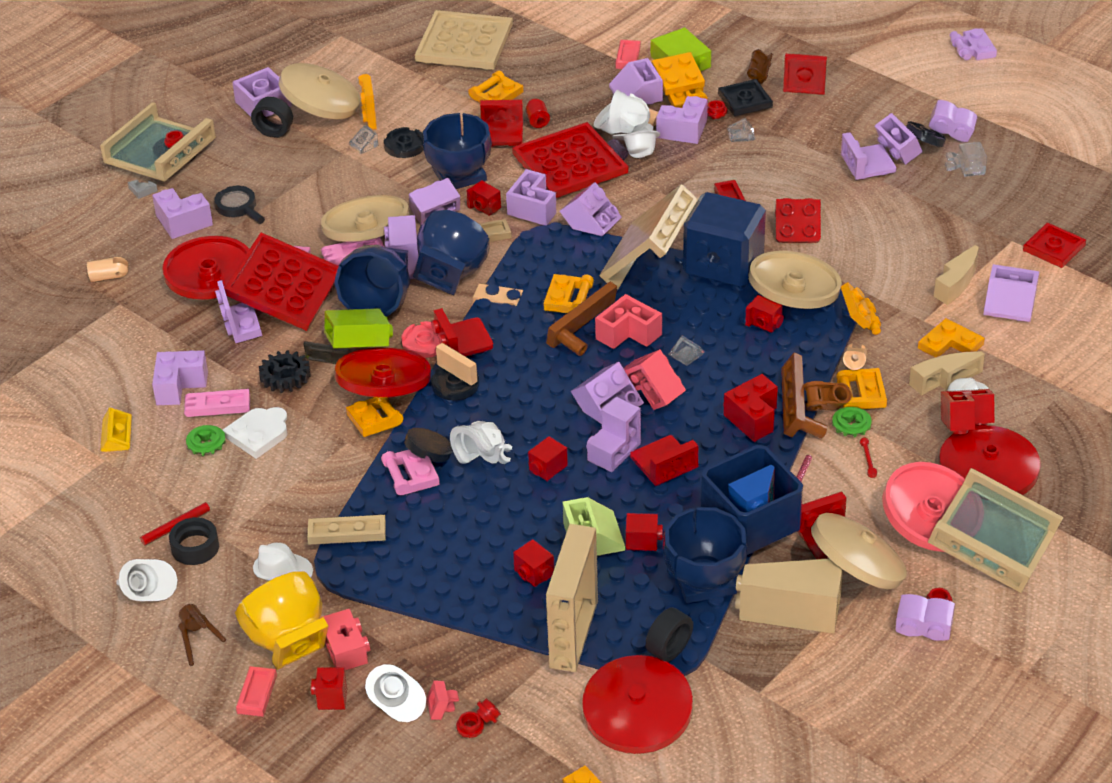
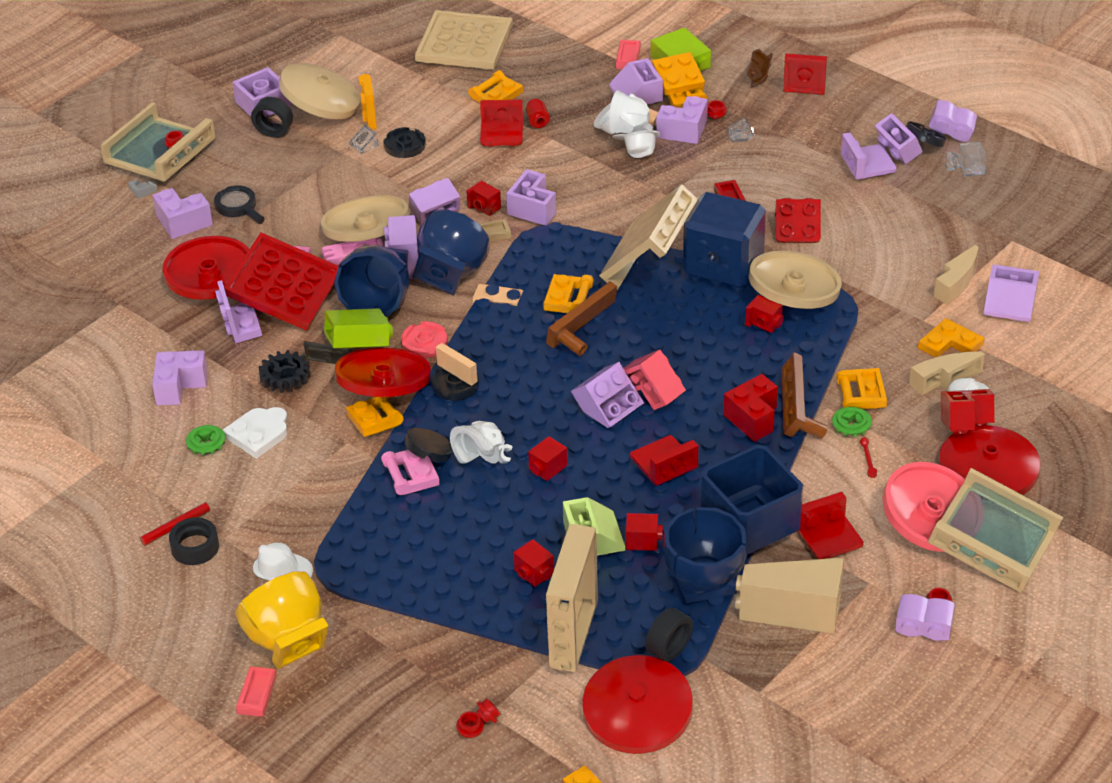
(107, 269): light nougat piece -> none
(115, 431): yellow slope -> none
(147, 580): white piece -> none
(194, 620): reddish brown plant -> none
(217, 403): bright pink hinge -> none
(330, 688): red brick -> none
(344, 640): coral brick -> none
(346, 529): tan plate -> none
(396, 693): white piece -> none
(440, 700): coral tile -> none
(457, 155): dark blue plate -> none
(464, 336): red bracket -> none
(571, 159): red plate -> none
(591, 211): lavender slope -> none
(618, 148): clear purple hinge -> none
(618, 434): lavender brick -> none
(628, 319): coral brick -> none
(686, 351): clear slope -> none
(745, 97): black plate -> none
(753, 490): blue slope -> none
(803, 469): clear pink piece -> none
(826, 395): dark orange piece -> none
(855, 357): light nougat piece -> none
(858, 551): tan dish -> none
(861, 308): light orange plate -> none
(973, 43): lavender plate -> none
(1054, 245): red tile -> none

